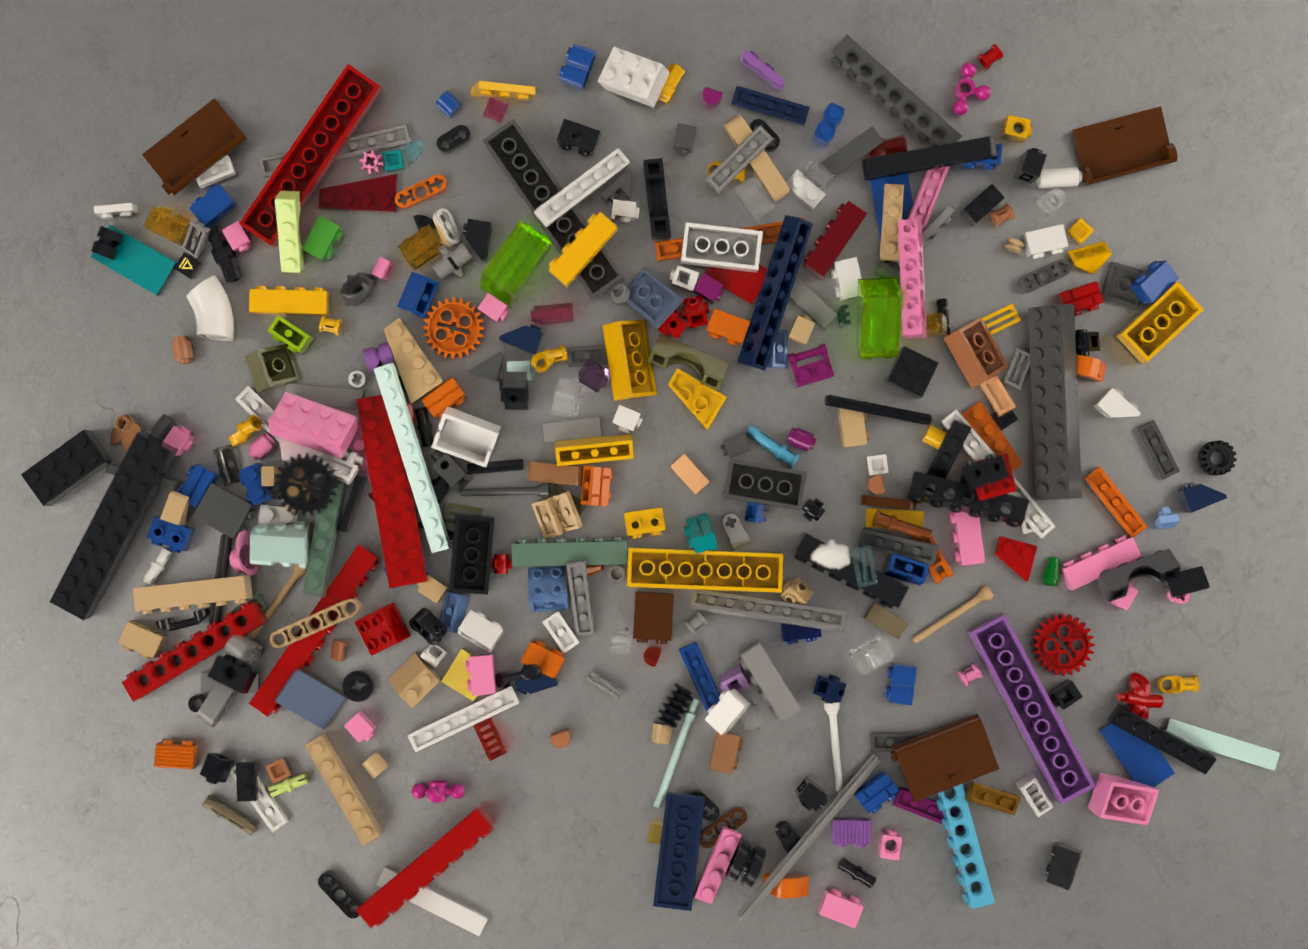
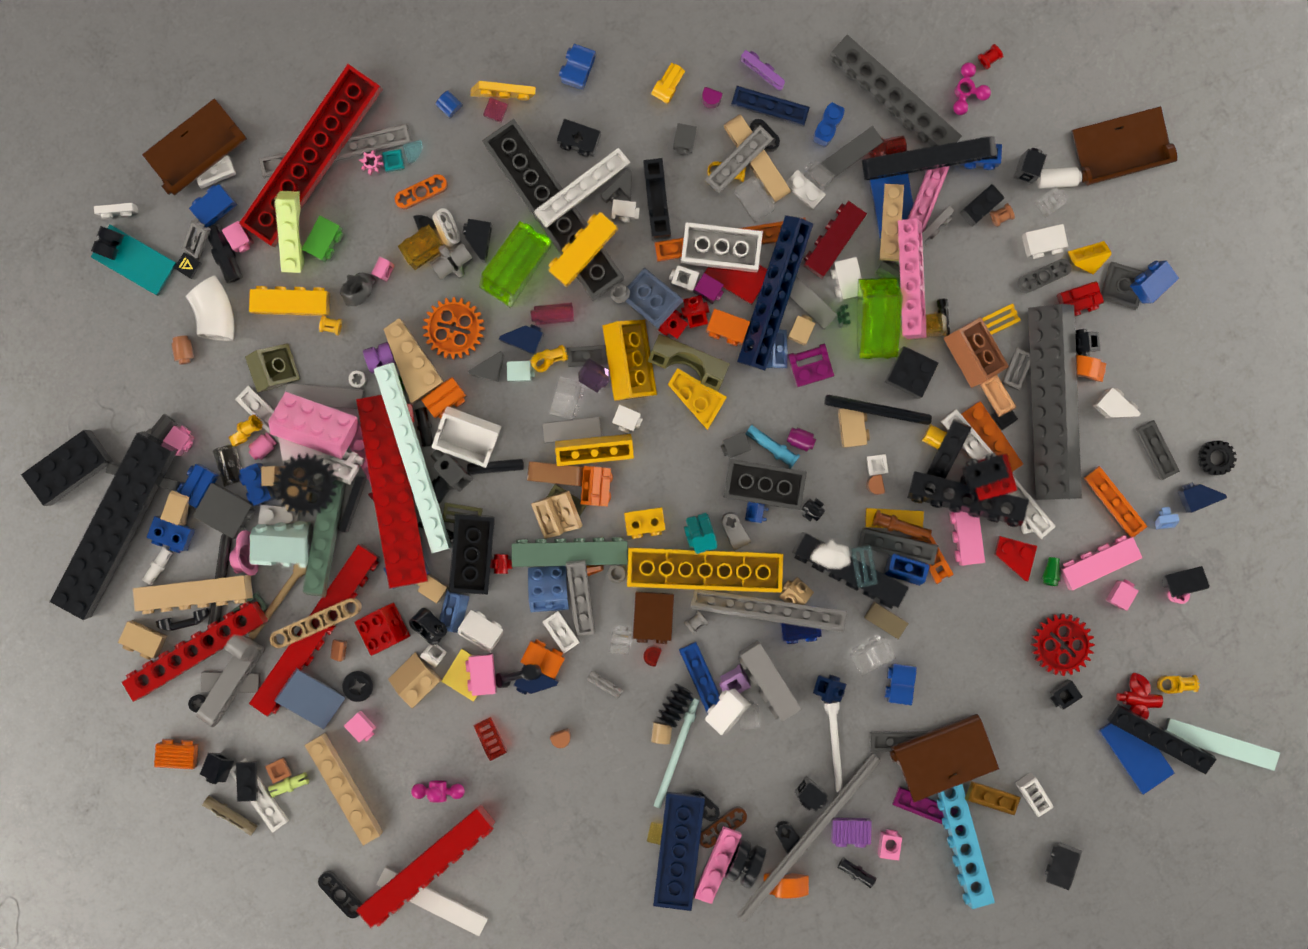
(124, 431): medium nougat plate -> none
(167, 225): clear yellow brick -> none
(221, 673): black brick -> none
(290, 334): lime brick -> none
(365, 195): dark red wing -> none
(375, 765): tan brick -> none
(418, 294): blue brick -> none
(456, 143): black beam -> none
(463, 718): white plate -> none
(493, 308): bright pink brick -> none
(514, 390): black brick -> none
(542, 490): dark grey piece -> none
(633, 77): white brick -> none
(689, 474): light nougat tile -> none
(724, 752): medium nougat brick -> none
(840, 908): bright pink brick -> none
(876, 792): blue brick -> none
(888, 502): reddish brown beam -> none
(969, 674): bright pink bush -> none
(983, 595): tan piece -> none
(1008, 128): yellow brick -> none
(1014, 245): tan bush -> none
(1031, 708): medium lavender brick -> none
(1080, 231): yellow tile -> none
(1123, 799): bright pink slope -> none
(1159, 323): yellow brick -> none
(1159, 566): black arch -> none

